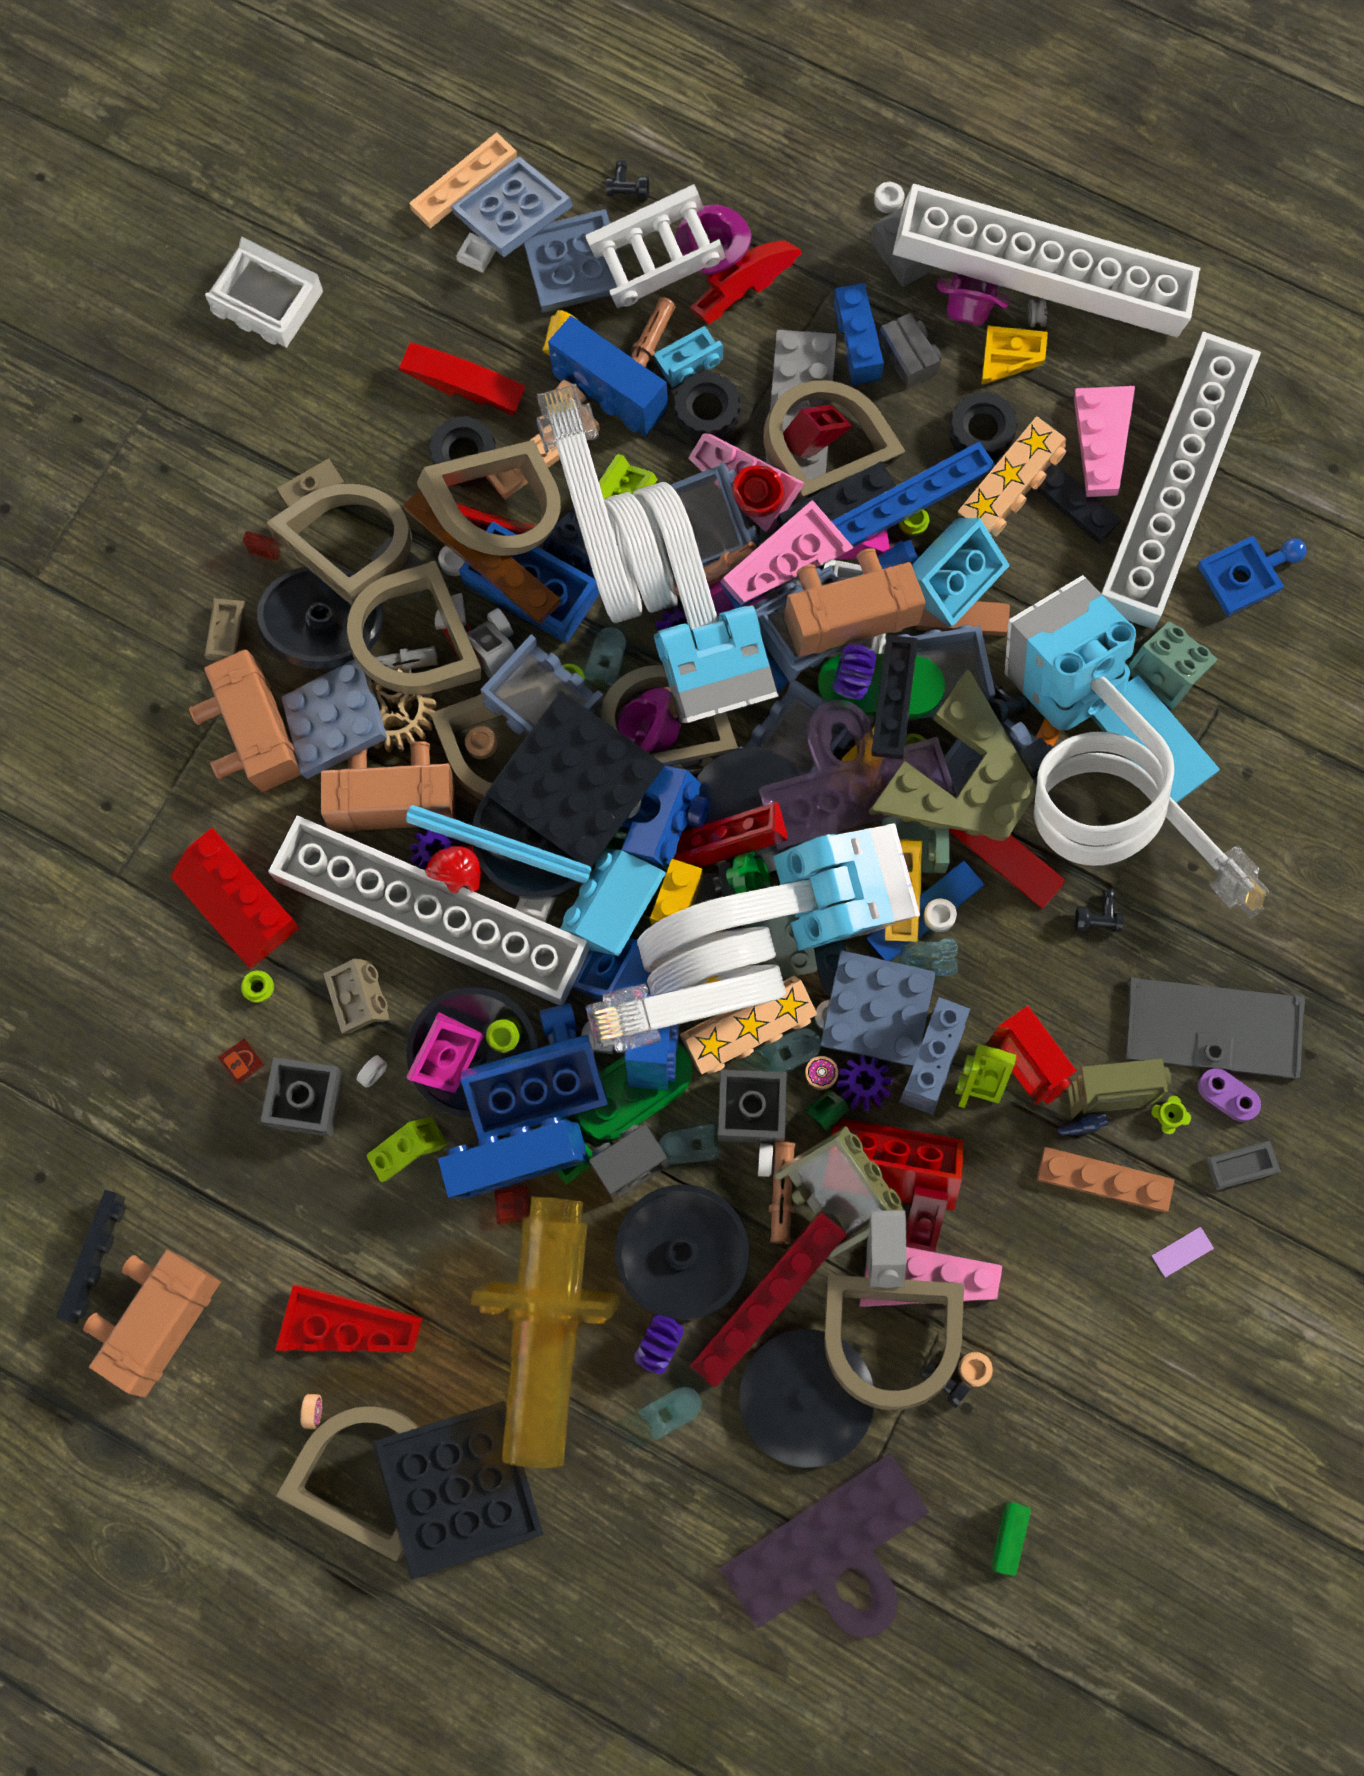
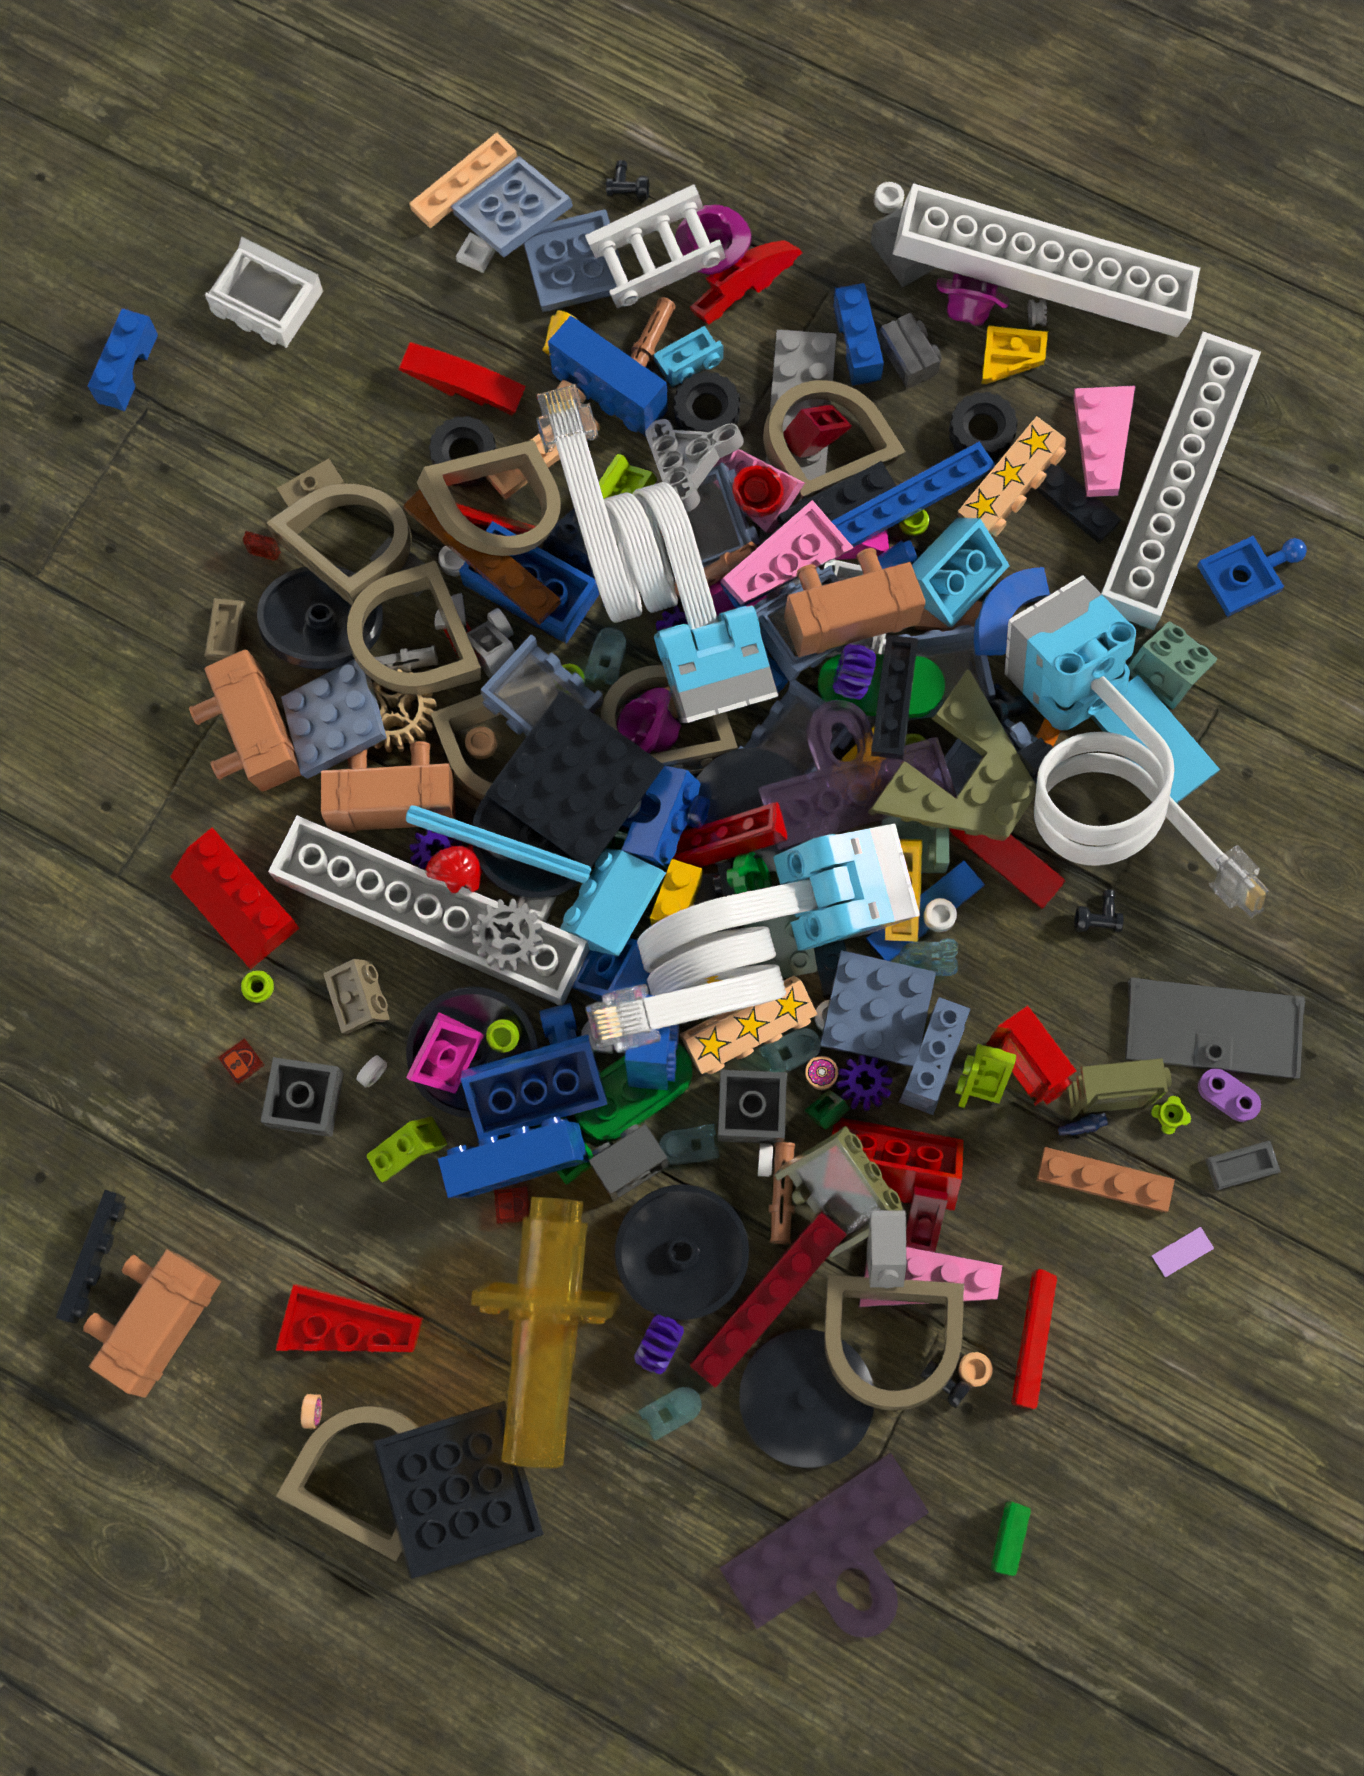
(113, 376): none -> blue arch
(500, 947): none -> light grey gear
(690, 454): none -> light grey beam
(1001, 604): none -> blue tile
(1034, 1339): none -> red slope

